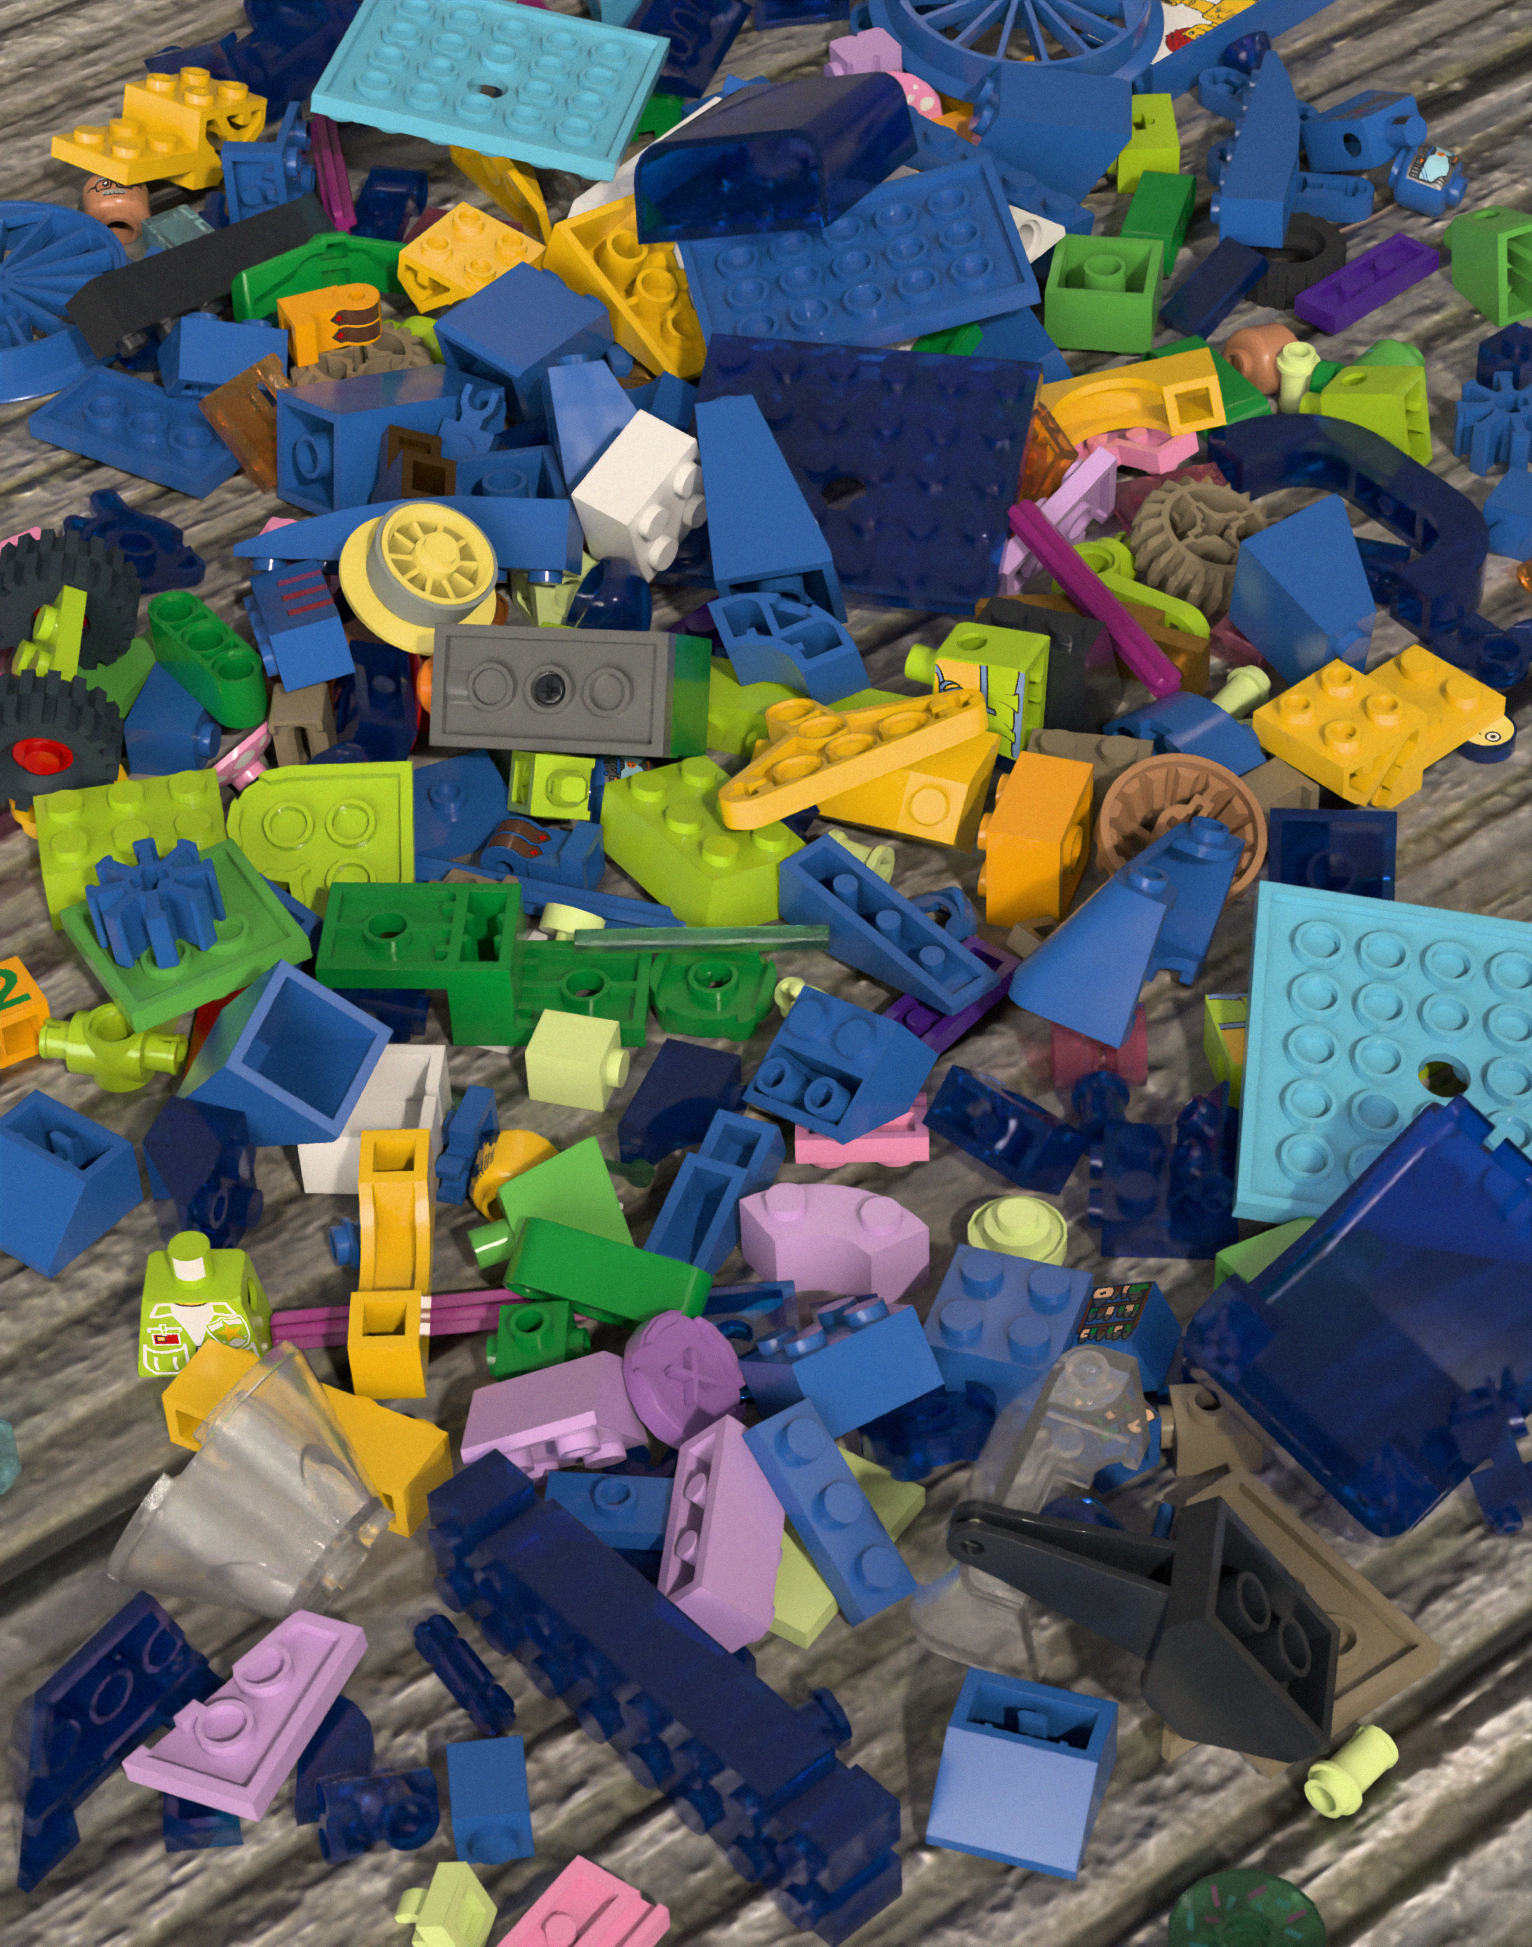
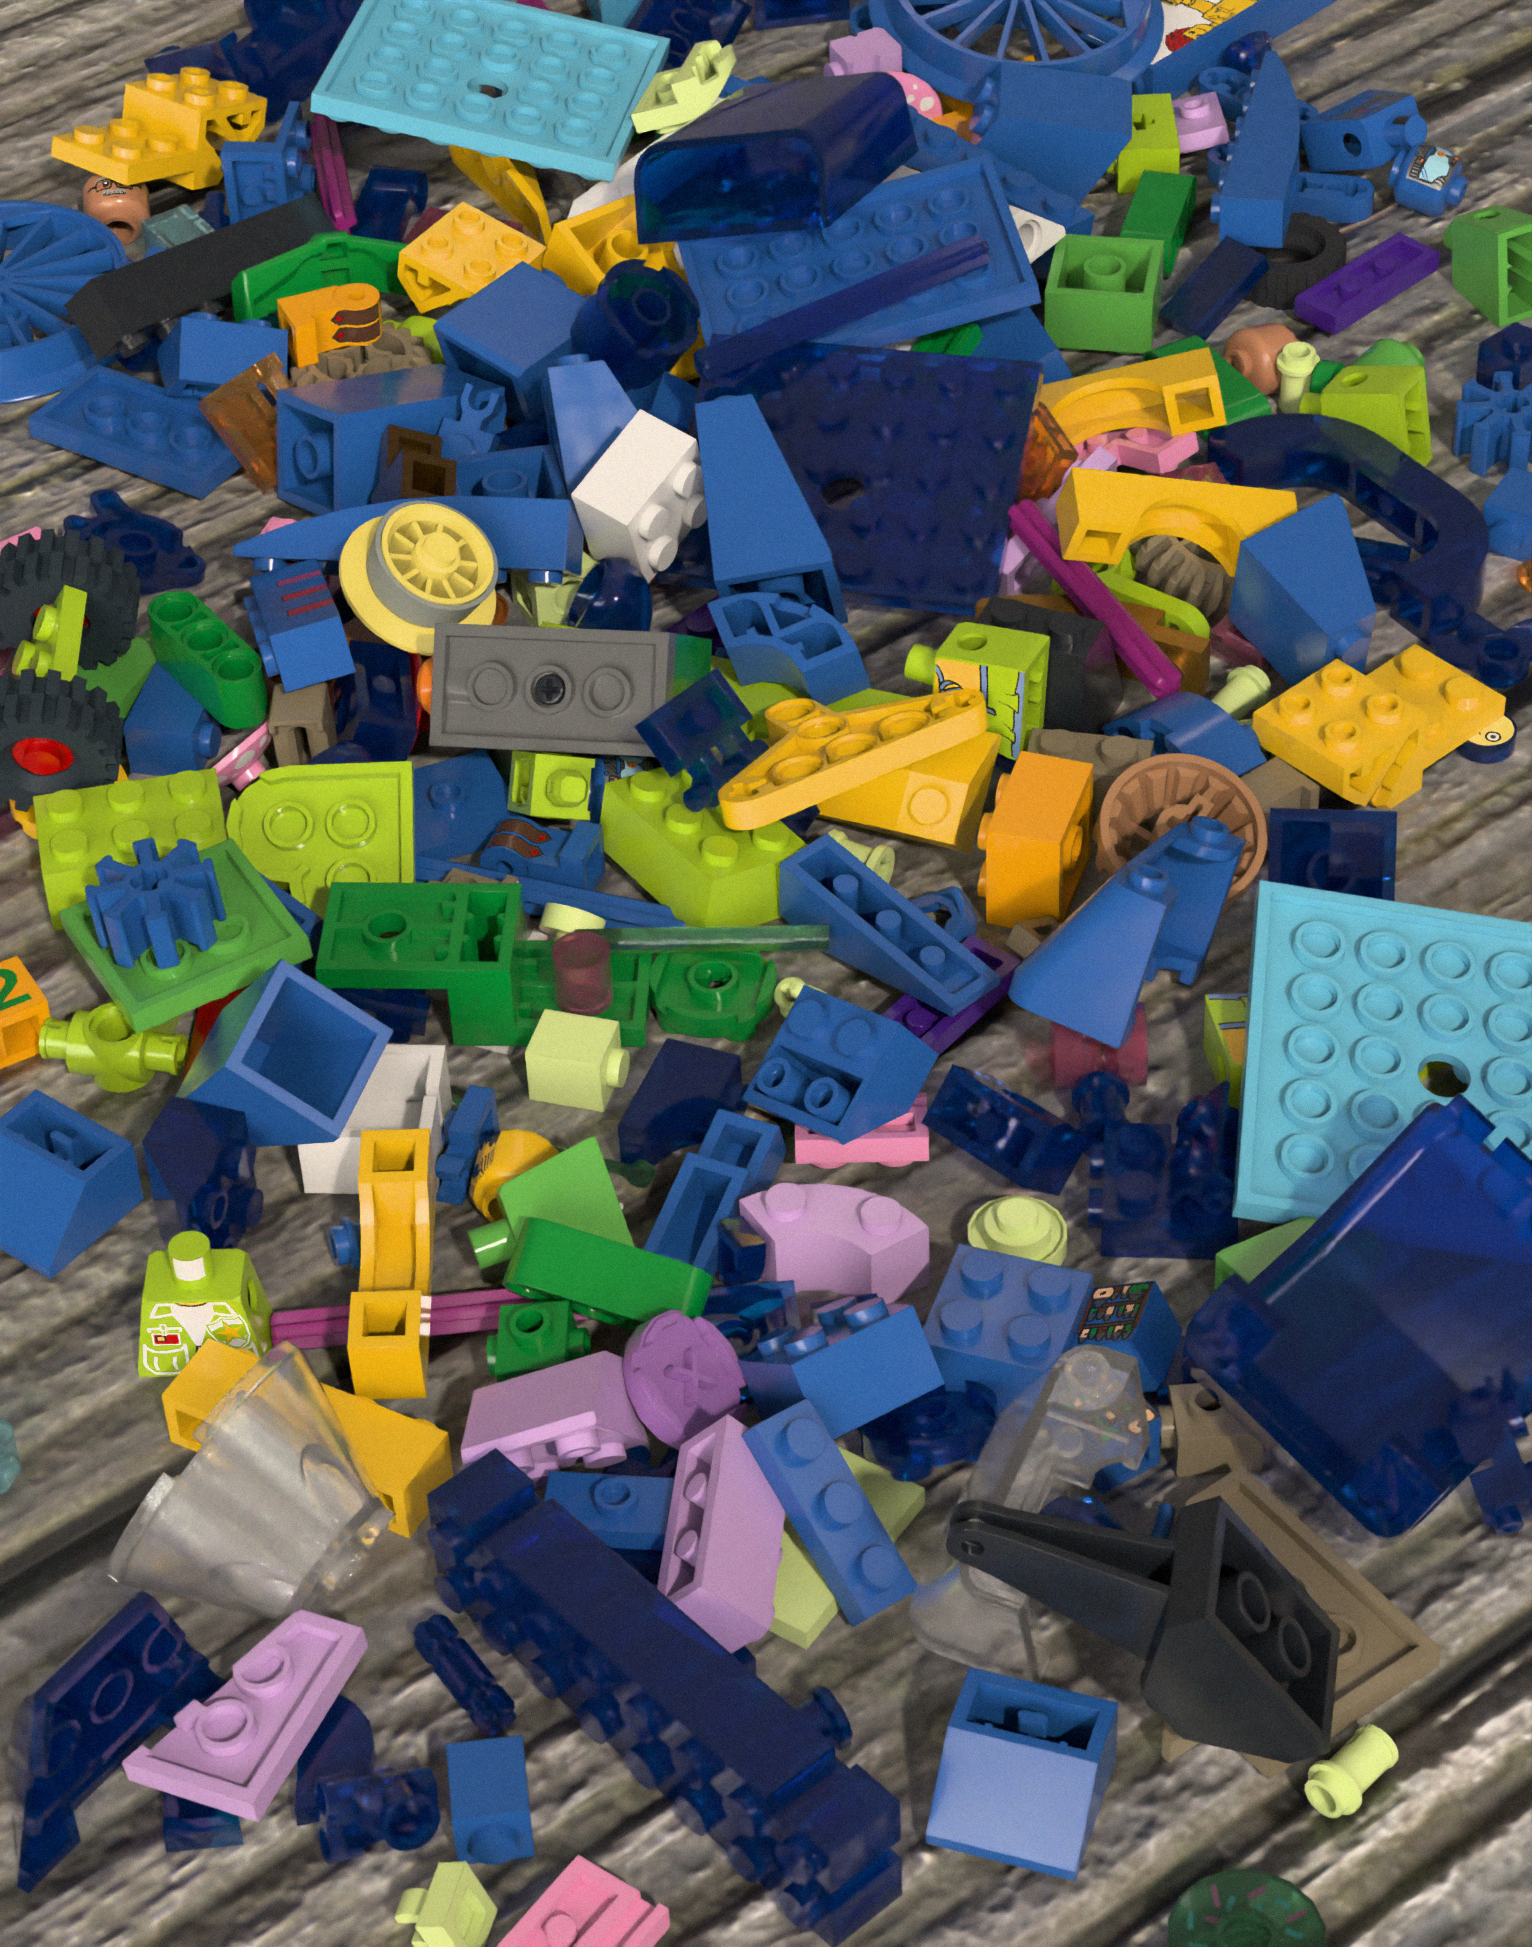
(582, 973): none -> clear pink beam
(637, 322): none -> clear blue brick
(685, 91): none -> yellowish green slope
(690, 726): none -> clear blue plate
(739, 1252): none -> clear blue tile
(841, 308): none -> clear blue axle
(1110, 510): none -> yellow arch
(1200, 122): none -> lavender plate

